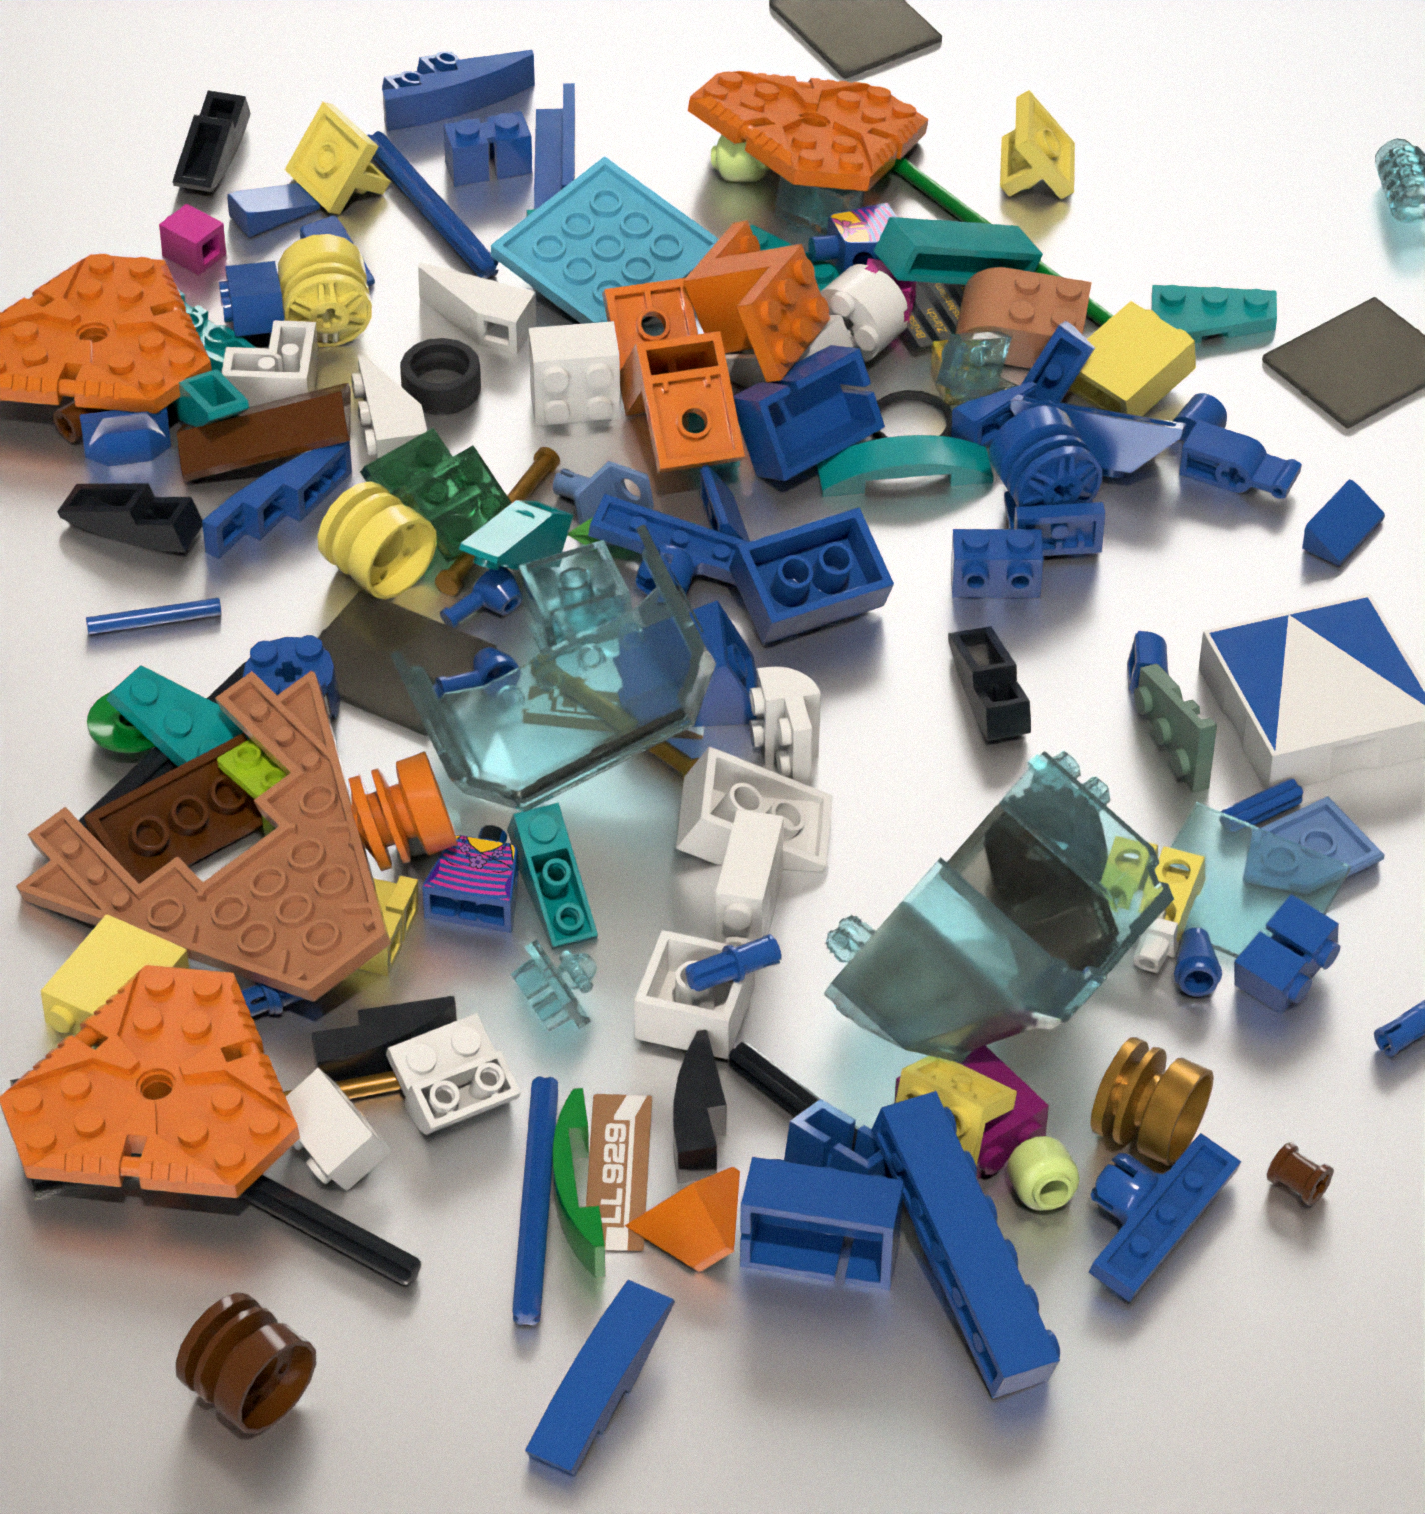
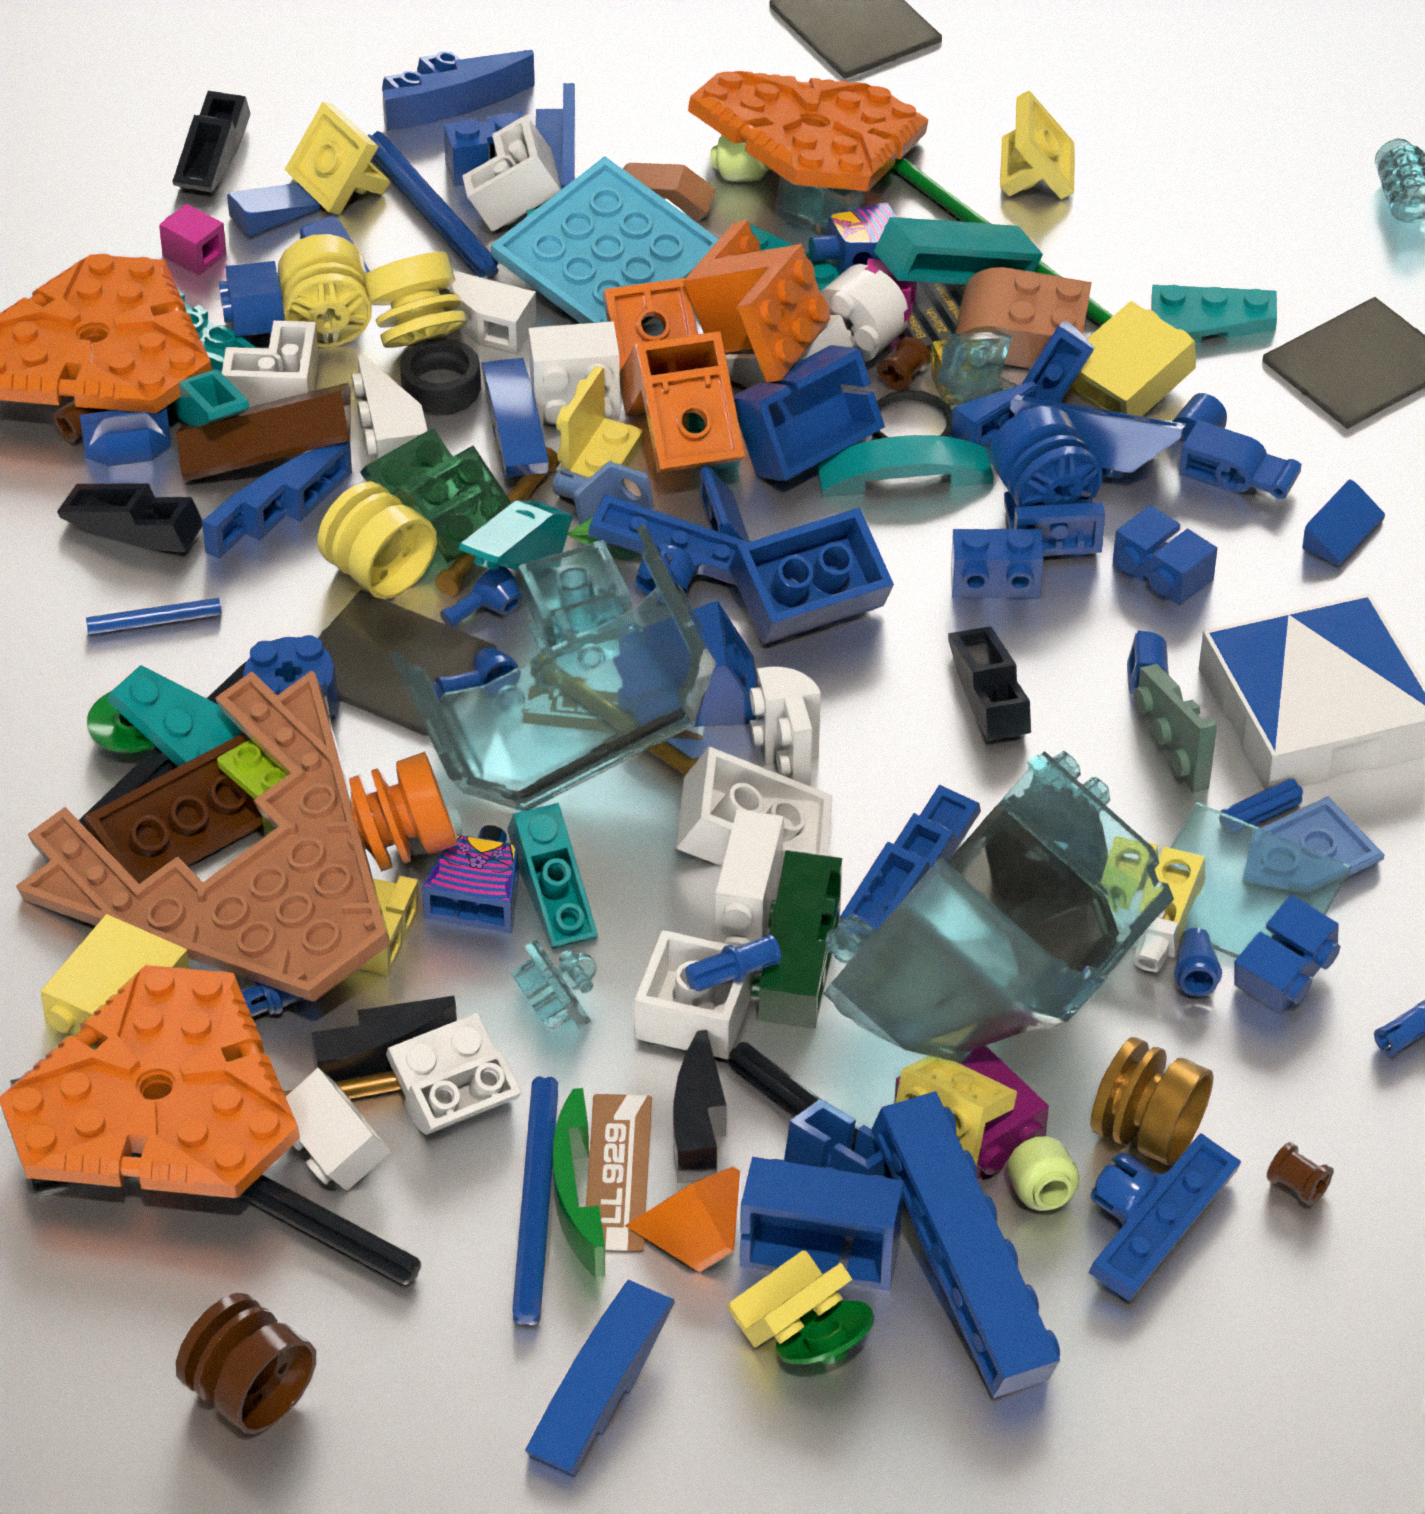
(415, 299): none -> light yellow wheel
(515, 179): none -> white brick
(515, 417): none -> blue slope
(588, 436): none -> light yellow bracket
(676, 184): none -> nougat slope
(785, 1295): none -> light yellow bracket
(799, 921): none -> dark green wedge
(828, 1335): none -> green dish
(909, 358): none -> reddish brown bush
(920, 844): none -> blue slope
(1174, 567): none -> blue piece

